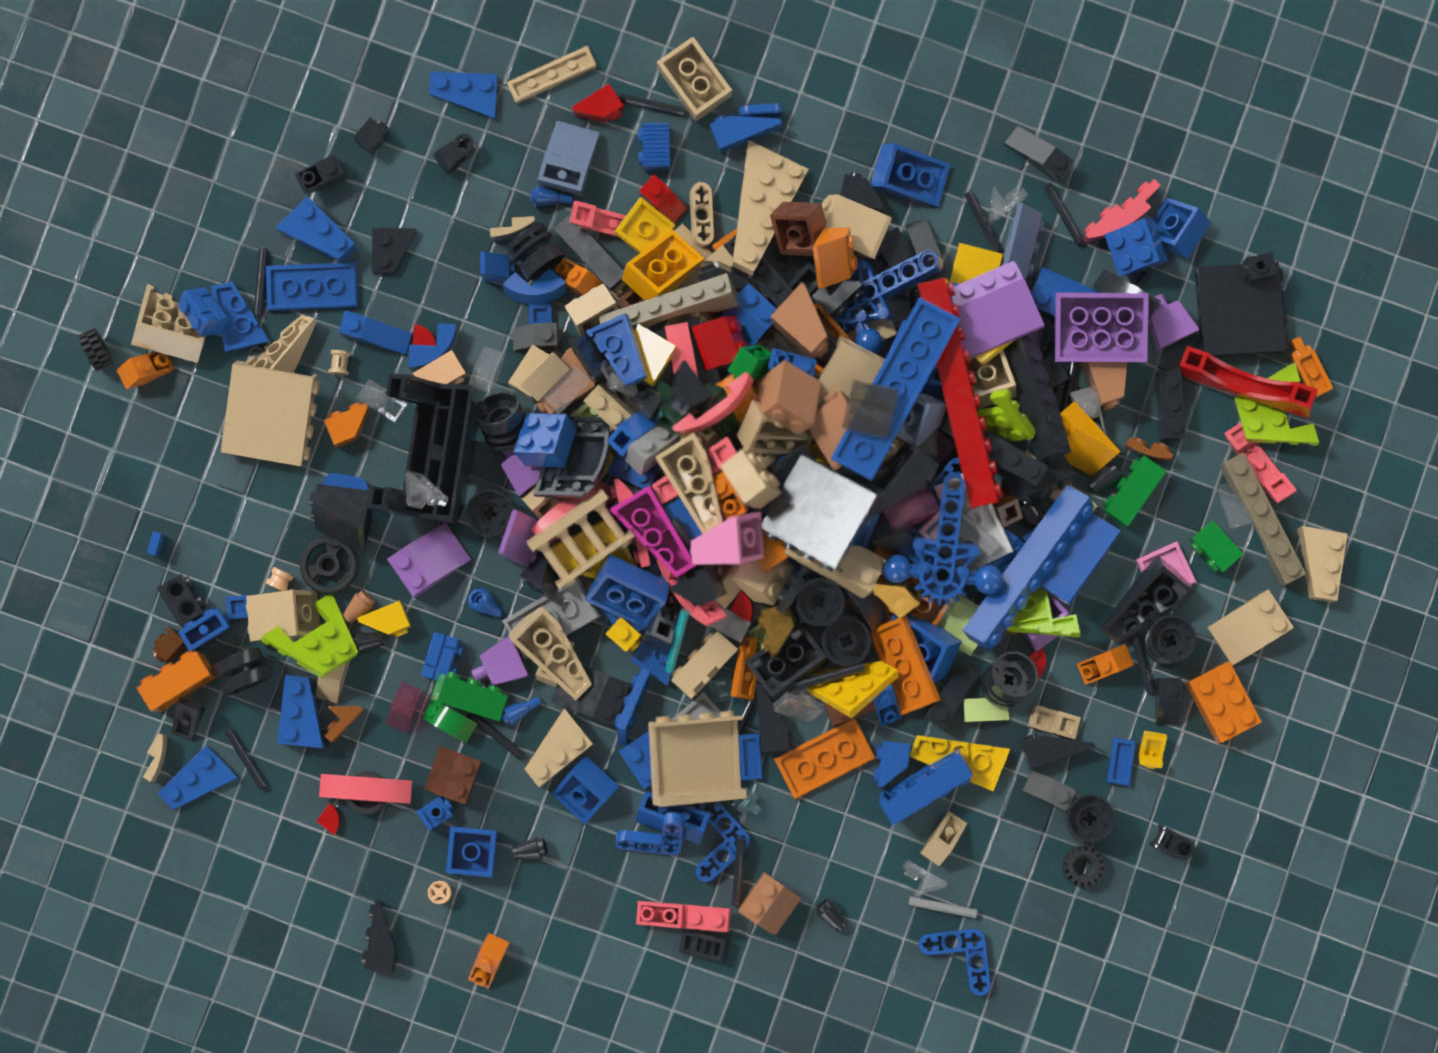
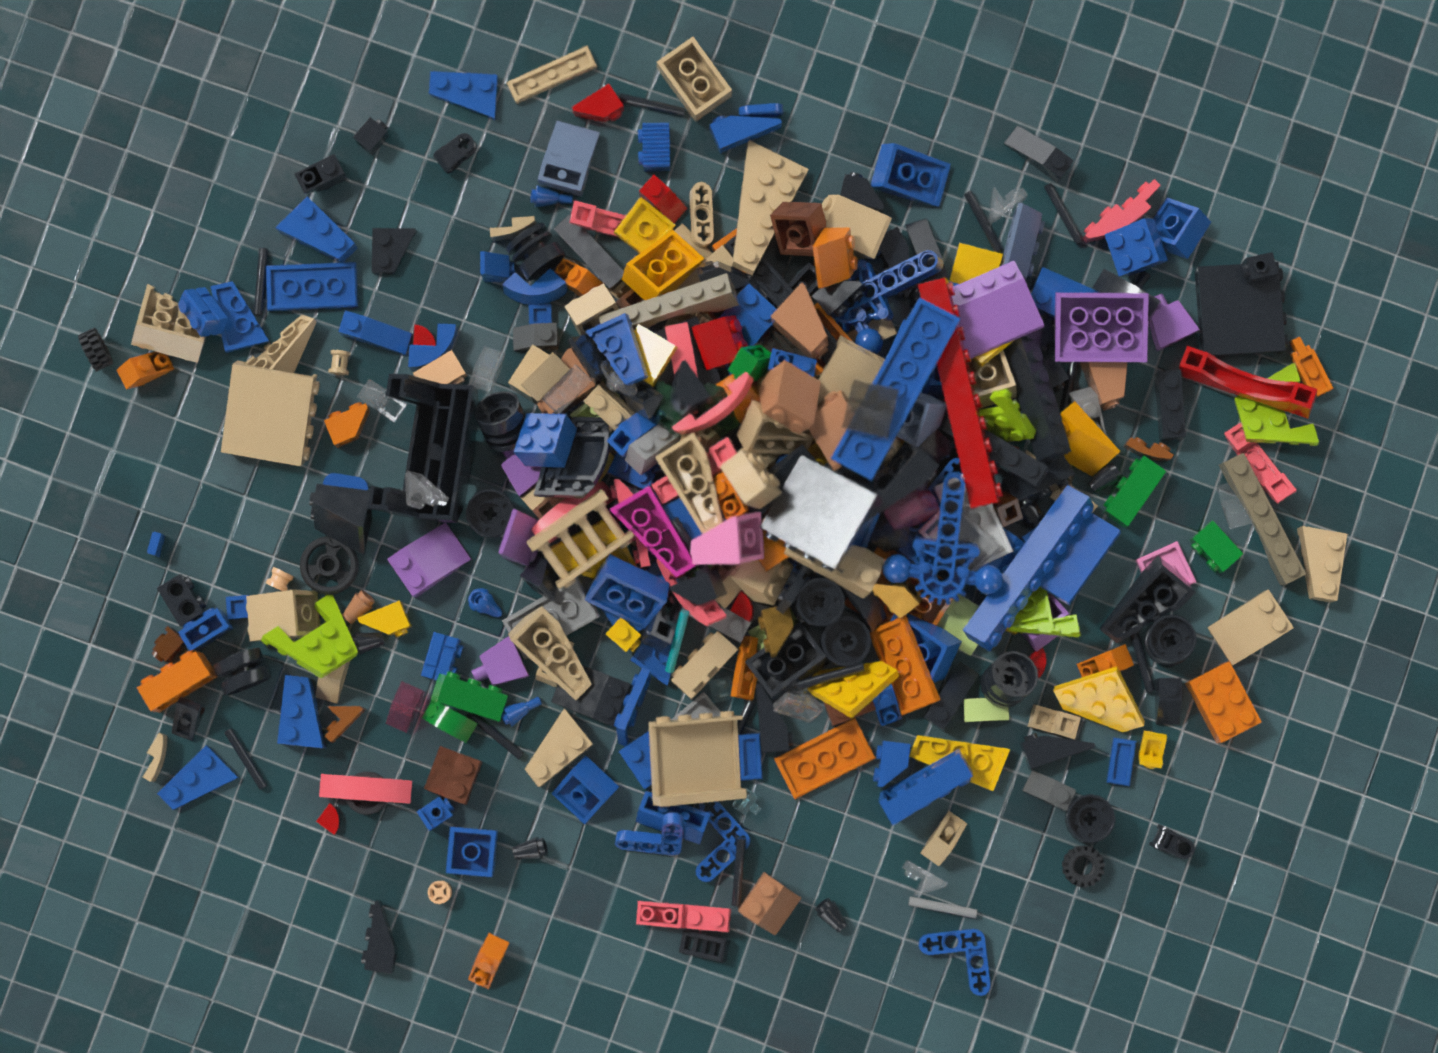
(1102, 699): none -> yellow plate

